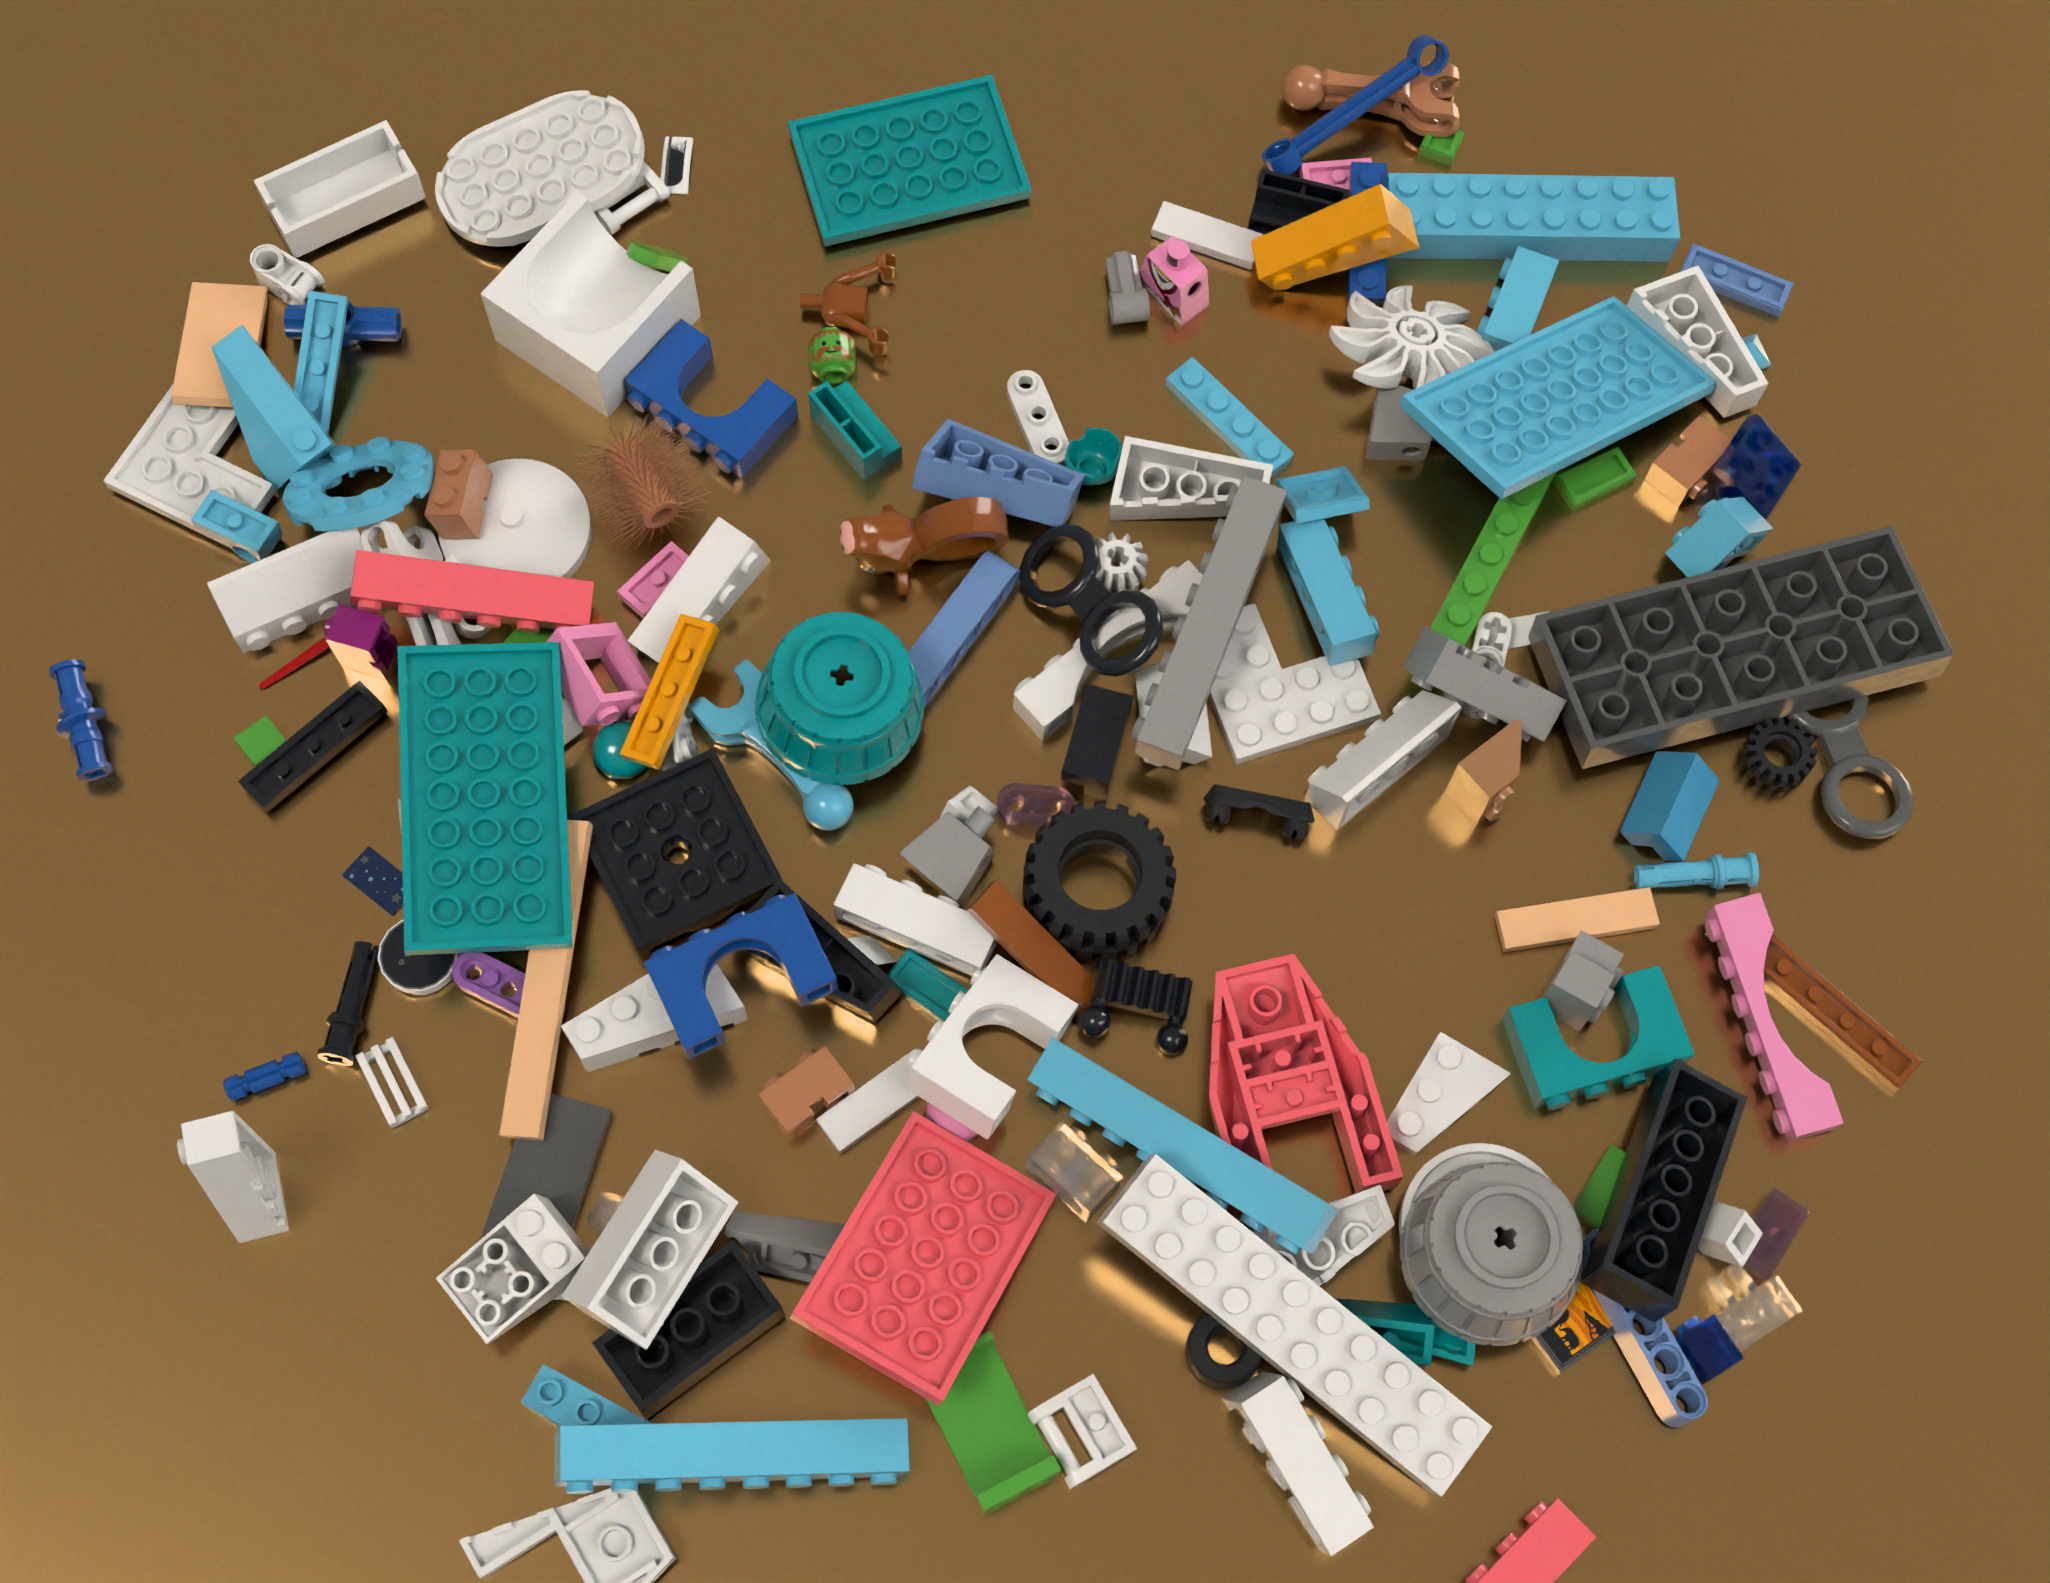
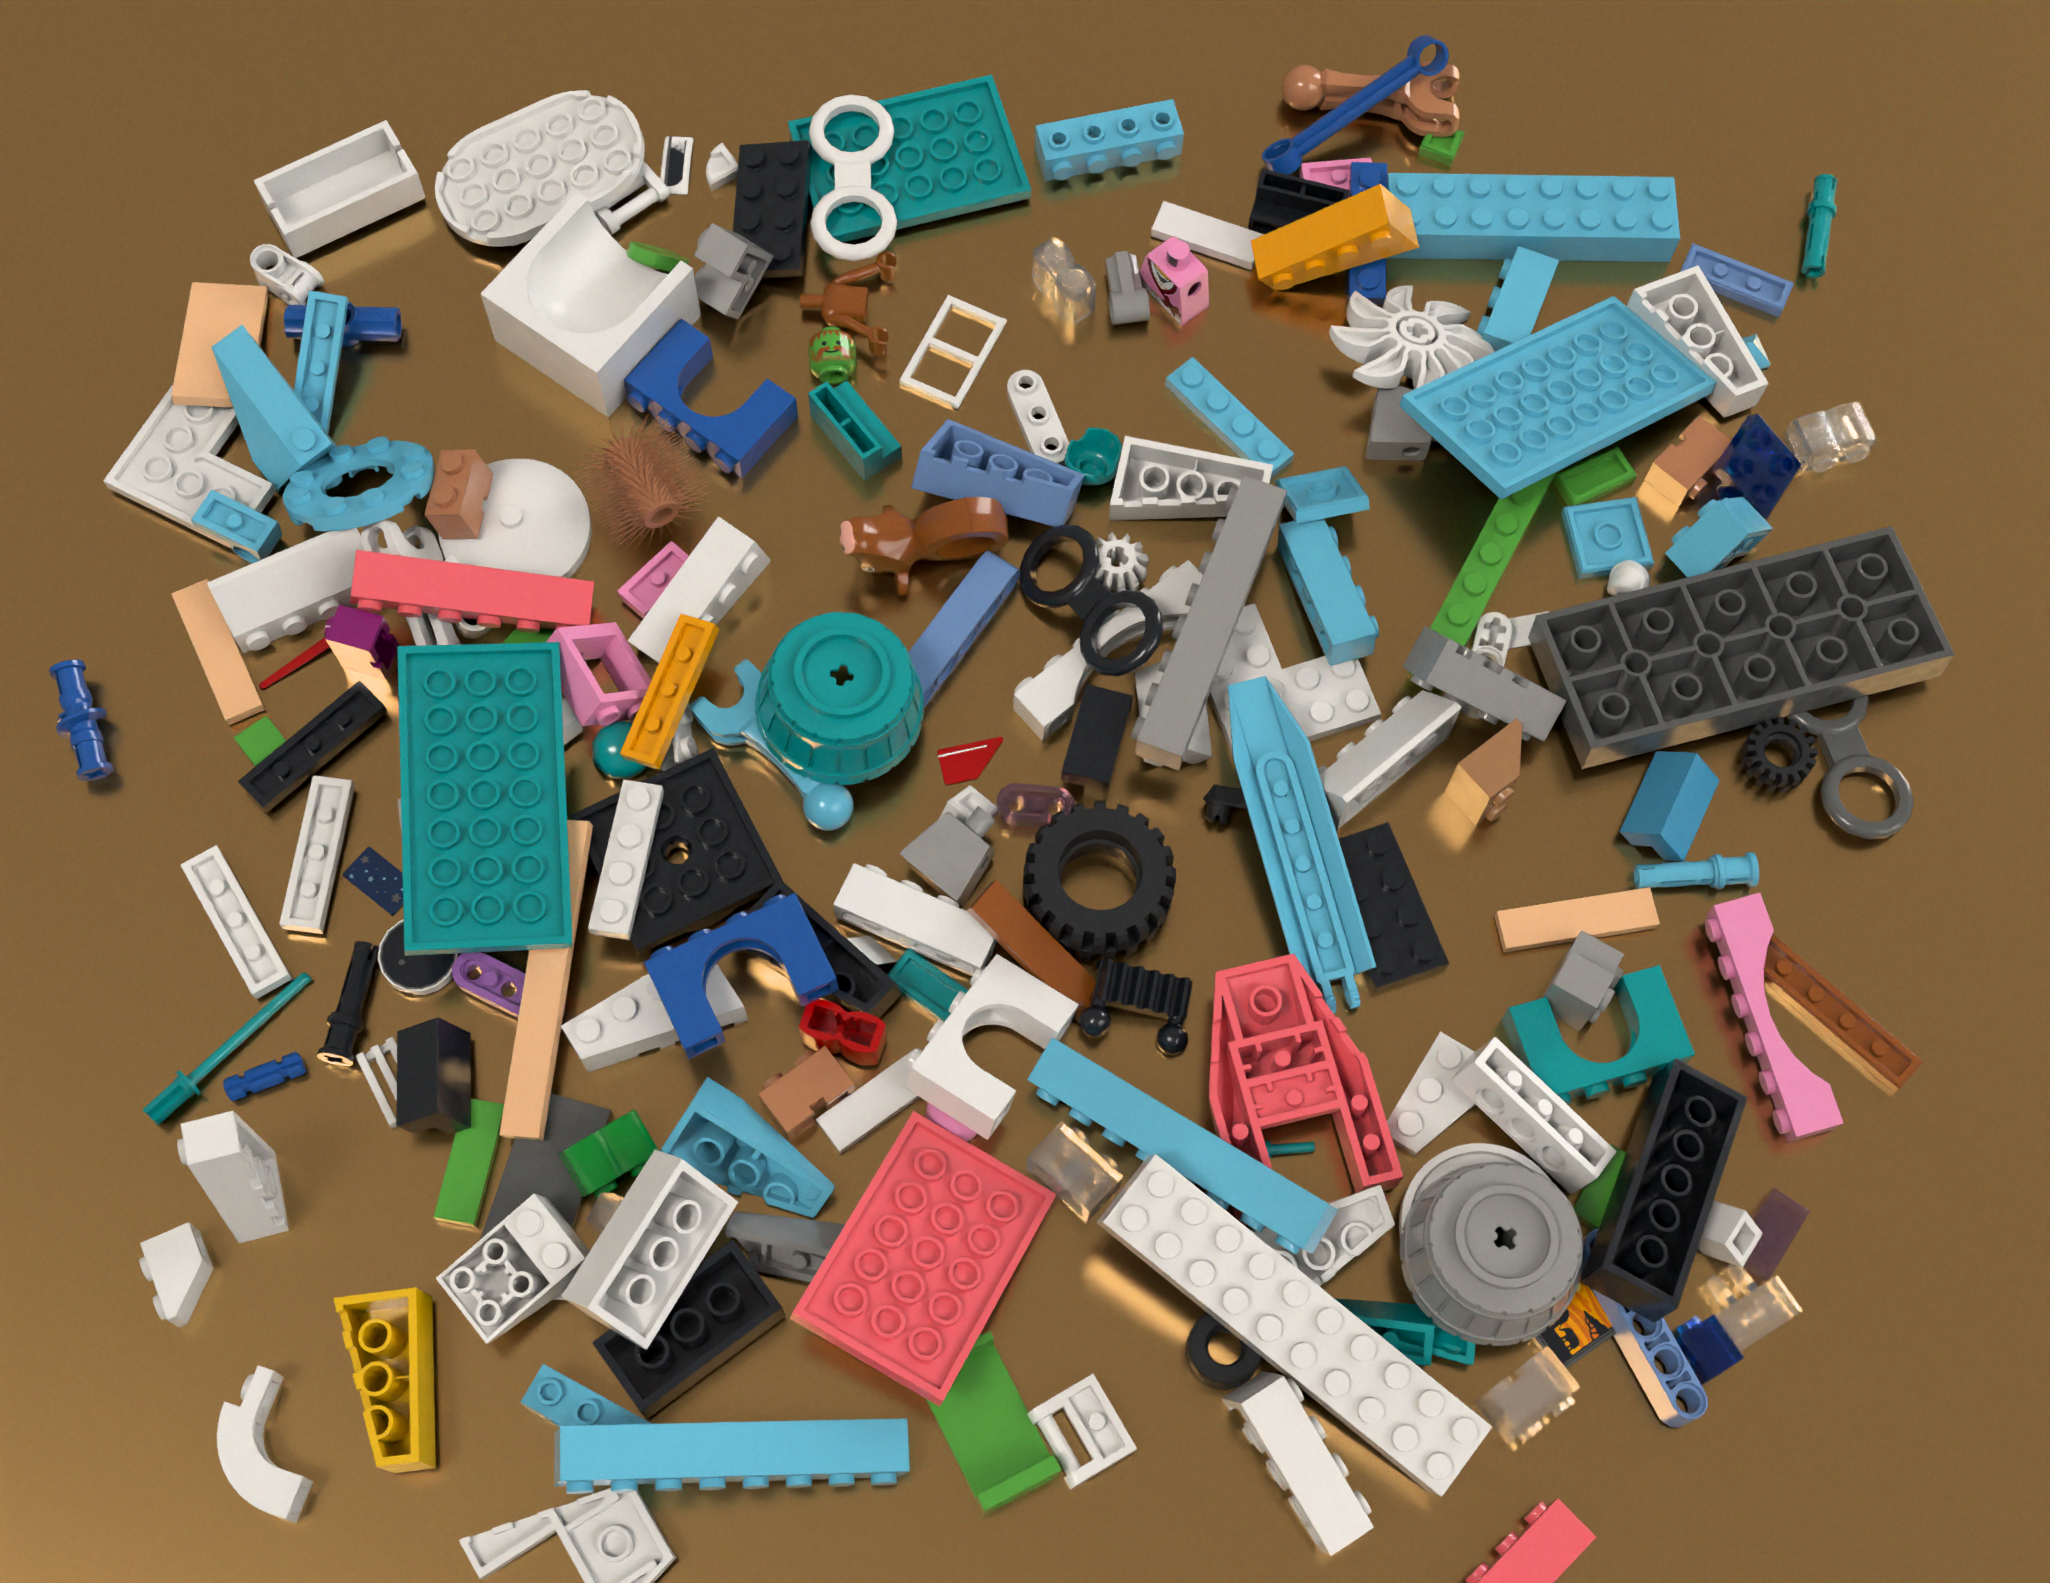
(179, 1270): none -> white slope
(184, 1086): none -> teal piece
(218, 653): none -> light nougat tile
(236, 922): none -> white plate
(244, 1454): none -> white arch
(317, 854): none -> white plate
(394, 1372): none -> yellow wedge
(433, 1077): none -> black piece
(470, 1166): none -> bright green tile
(608, 1154): none -> green brick
(626, 860): none -> white plate
(720, 167): none -> white tile
(730, 270): none -> light grey brick
(745, 1153): none -> medium azure wedge
(774, 202): none -> black plate
(852, 178): none -> white bar
(853, 1034): none -> red brick
(930, 341): none -> white window
(966, 760): none -> red sticker
(1063, 280): none -> clear brick
(1109, 140): none -> medium azure brick
(1288, 1148): none -> teal piece
(1297, 840): none -> medium azure hinge
(1391, 909): none -> black plate
(1518, 1405): none -> clear brick
(1533, 1116): none -> white brick
(1606, 535): none -> medium azure tile
(1627, 577): none -> white piece
(1820, 215): none -> teal pin
(1830, 437): none -> clear brick

